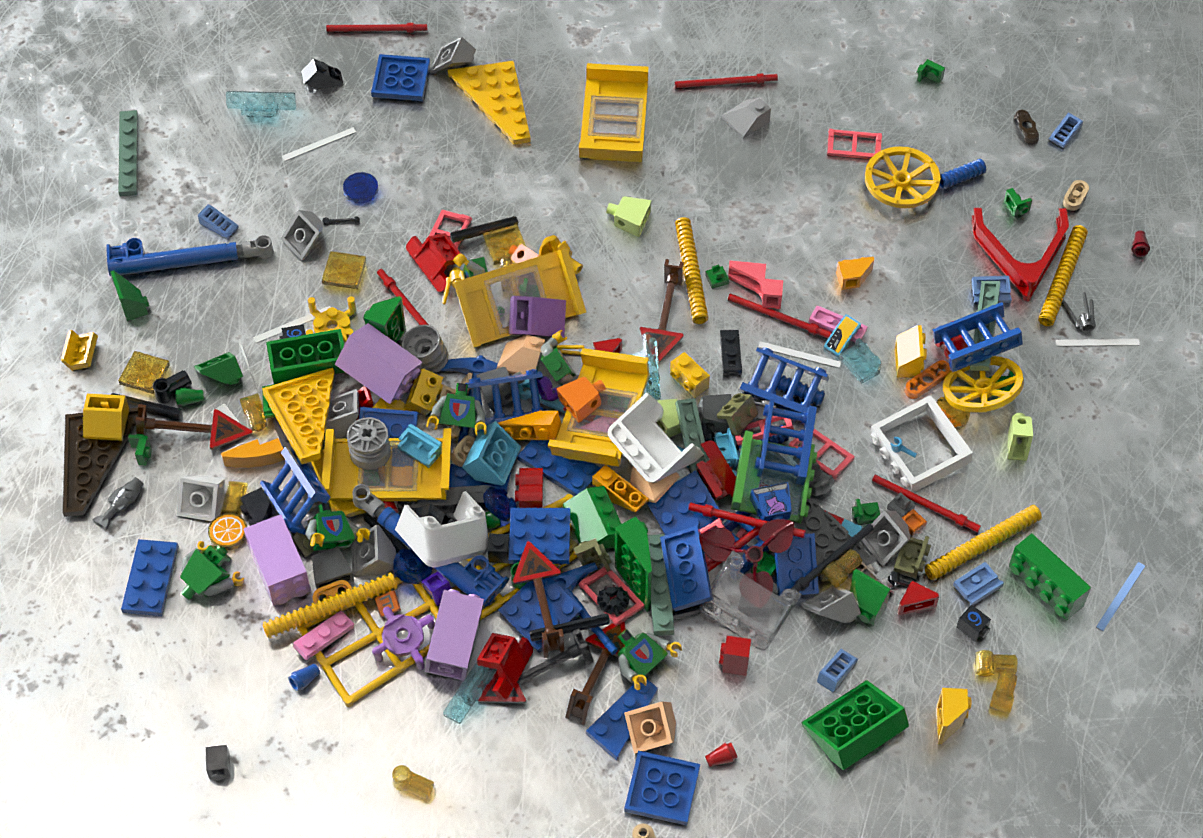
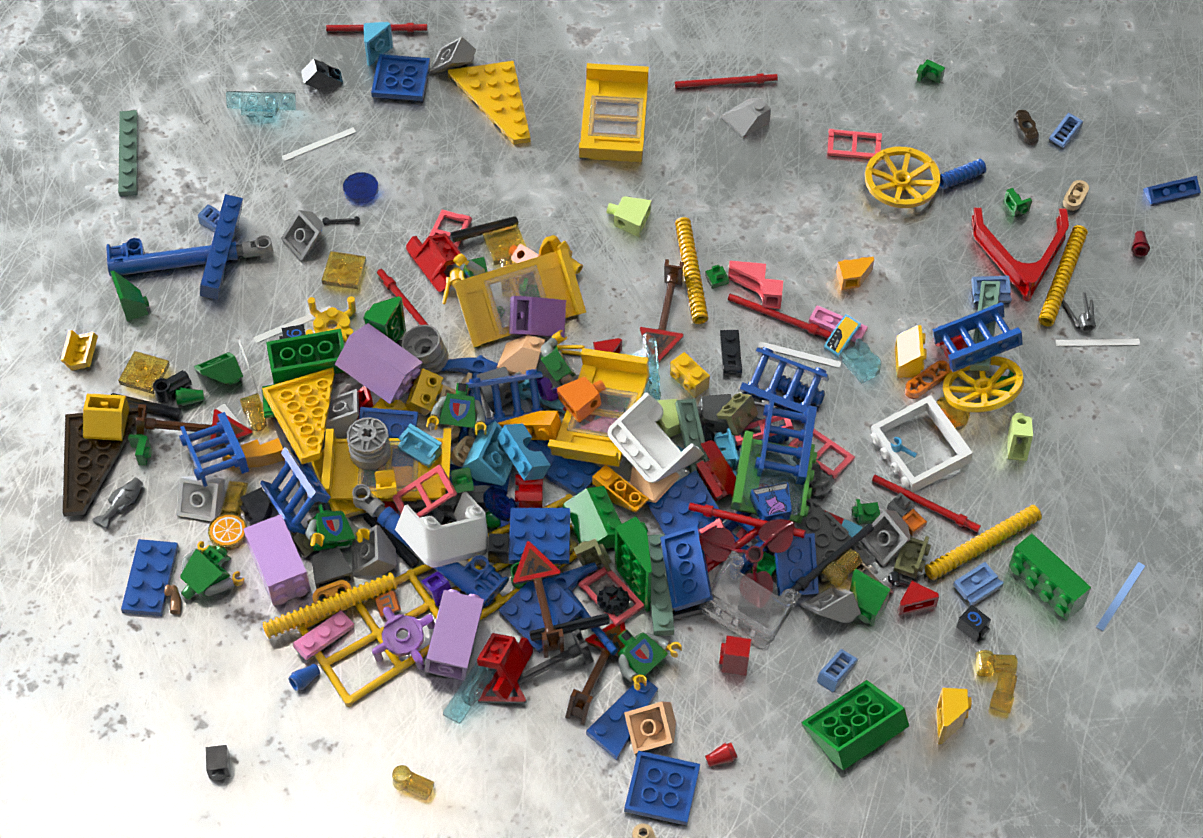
(175, 605): none -> medium nougat arm
(220, 247): none -> blue arch
(228, 437): none -> blue fence
(377, 40): none -> medium azure slope
(385, 483): none -> yellow bracket
(410, 567): clear blue tile -> none
(418, 483): none -> coral window
(462, 480): none -> green bracket
(529, 463): none -> dark azure arch
(1172, 190): none -> blue slope

